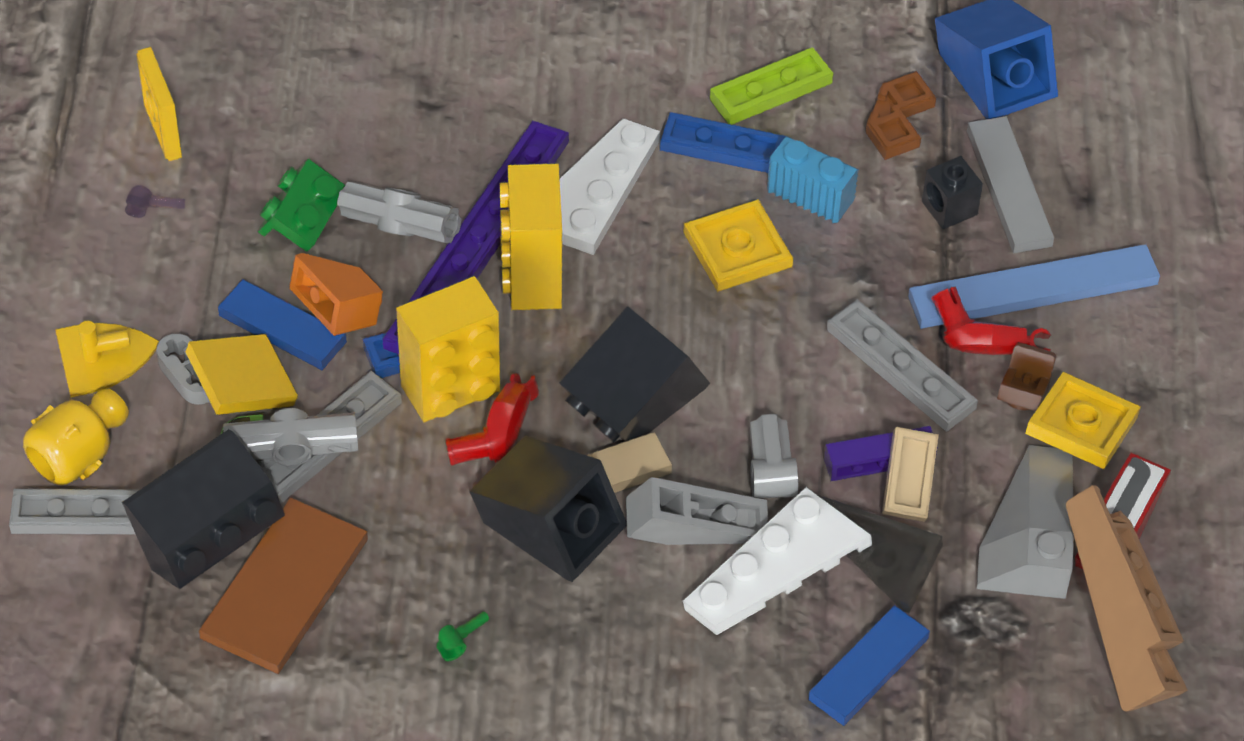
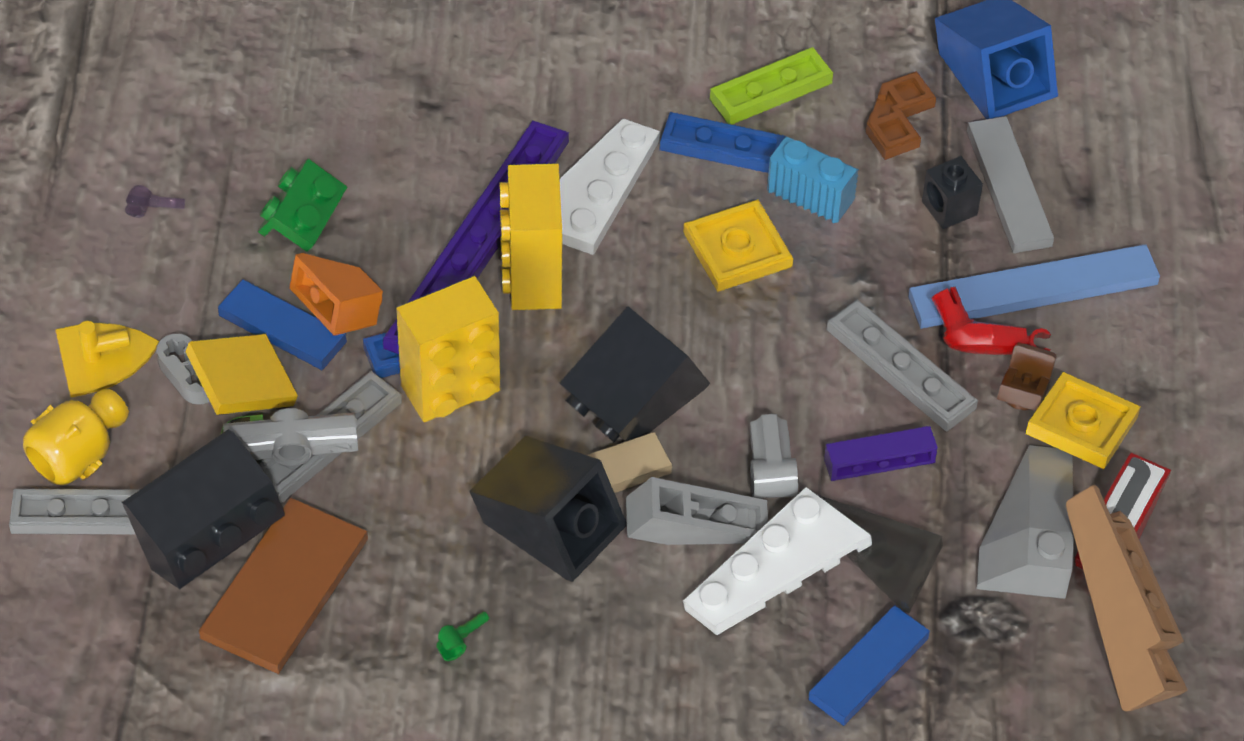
(159, 104): yellow tile -> none
(399, 211): light grey piece -> none
(502, 424): red arm -> none
(910, 474): tan tile -> none

